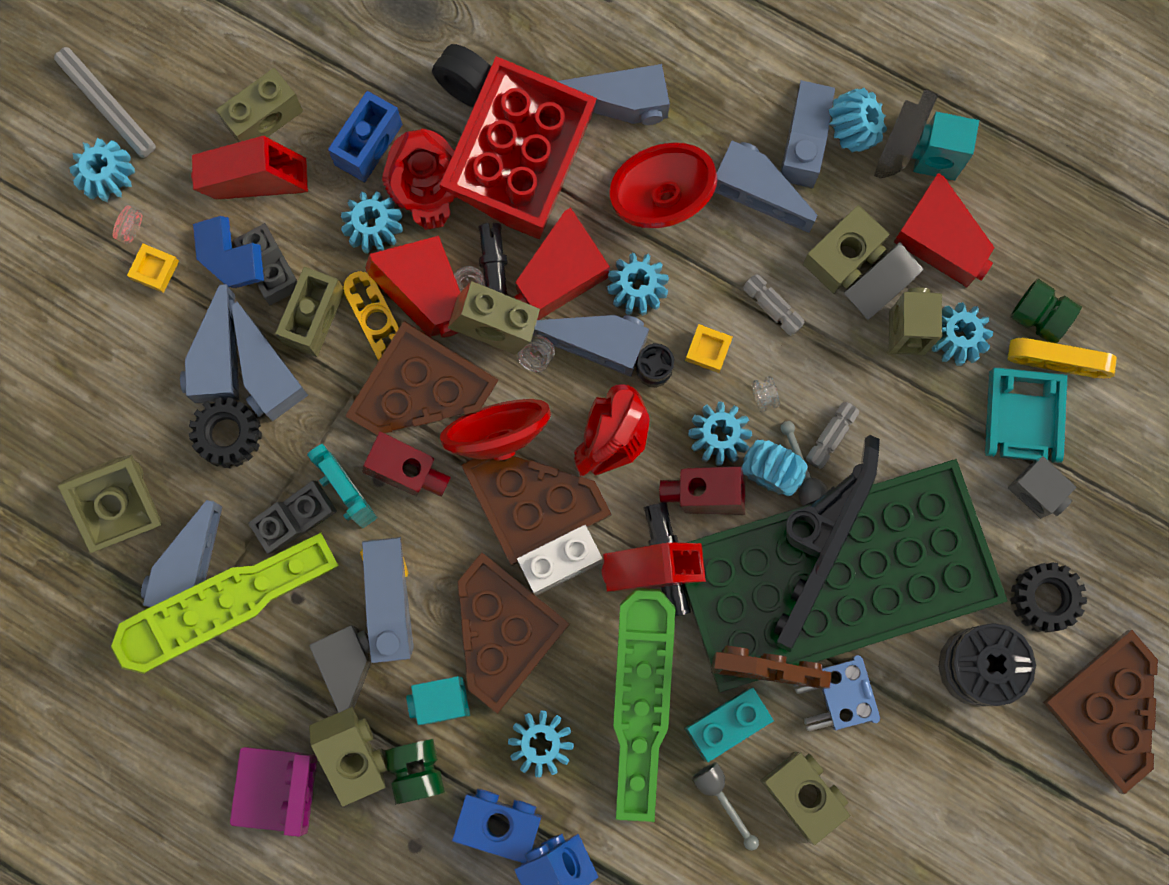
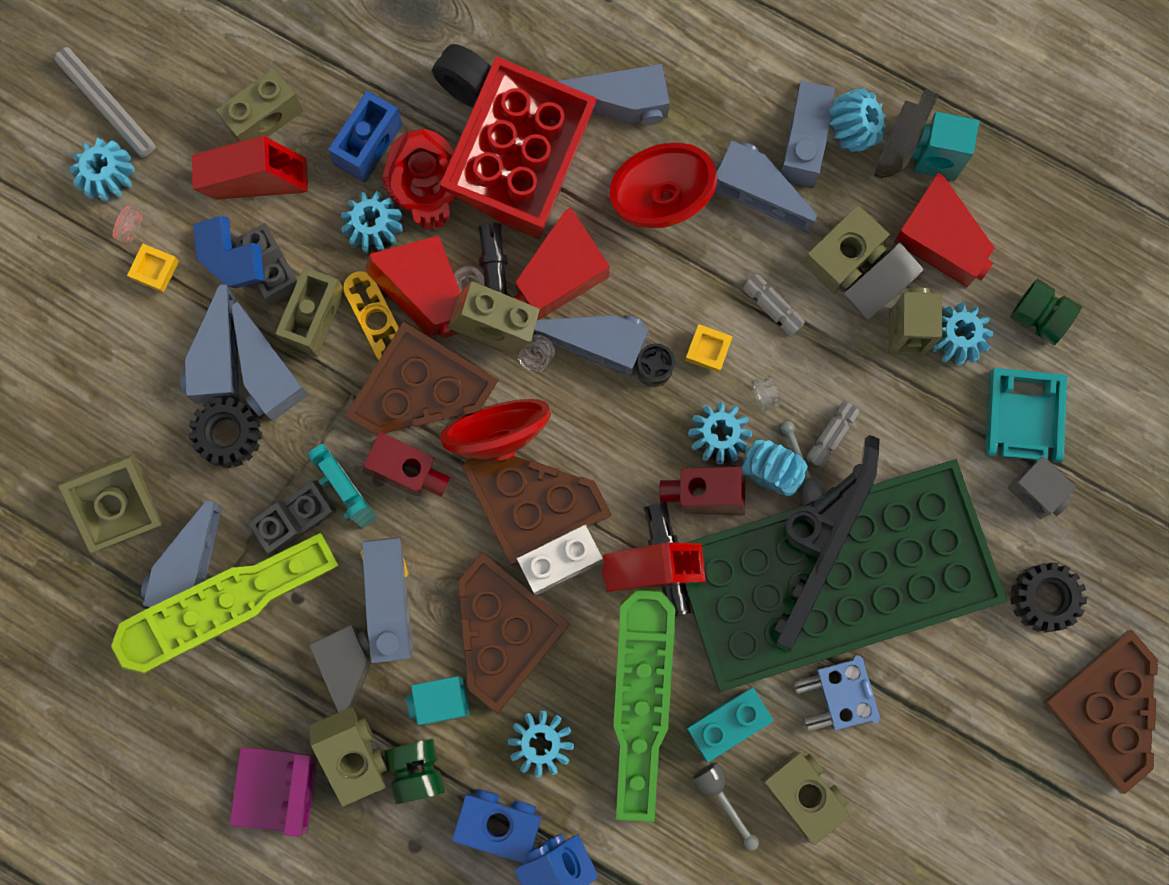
(613, 431): red helmet -> none
(628, 274): medium azure gear -> none
(769, 667): reddish brown plate -> none
(965, 665): black wheel -> none
(1062, 358): yellow beam -> none

